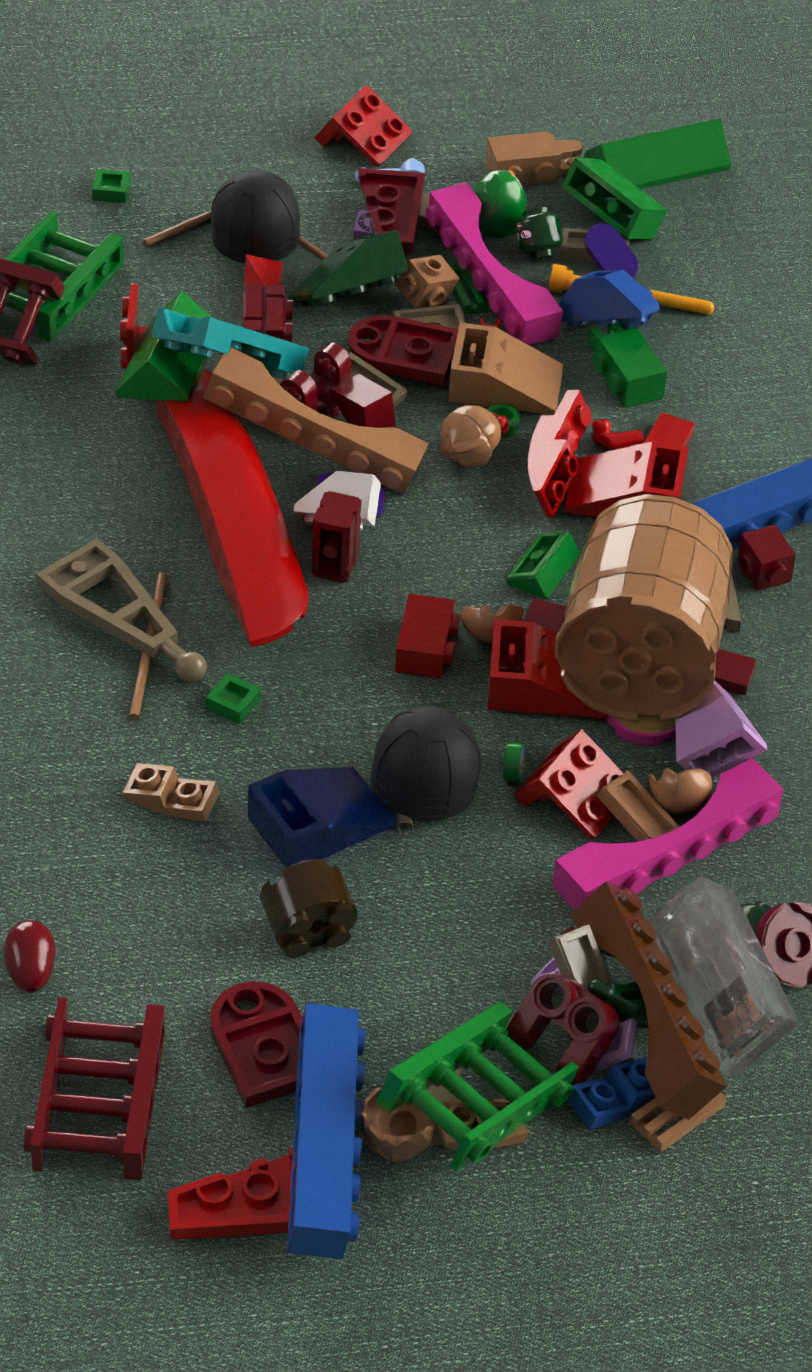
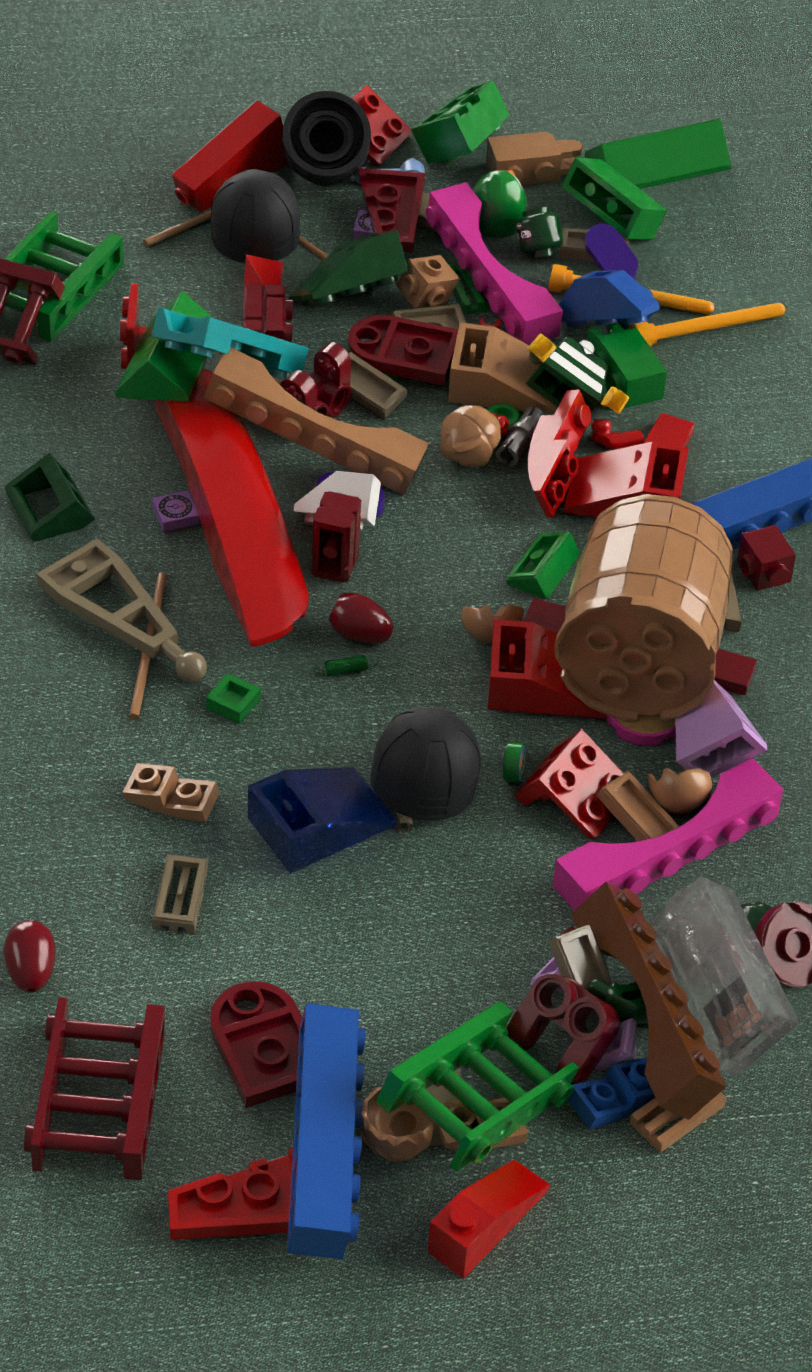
(68, 517): none -> dark green tile
(111, 185): green tile -> none
(175, 511): none -> medium lavender tile
(176, 919): none -> dark tan tile
(245, 144): none -> red slope
(309, 907): dark brown brick -> none
(326, 137): none -> black piece
(346, 665): none -> green piece
(361, 619): none -> dark red animal
(364, 402): dark red slope -> none
(425, 636): red brick -> none
(461, 124): none -> green wedge
(483, 1216): none -> red slope
(518, 437): none -> flat silver pin
(572, 367): none -> torso
(653, 333): none -> light orange piece

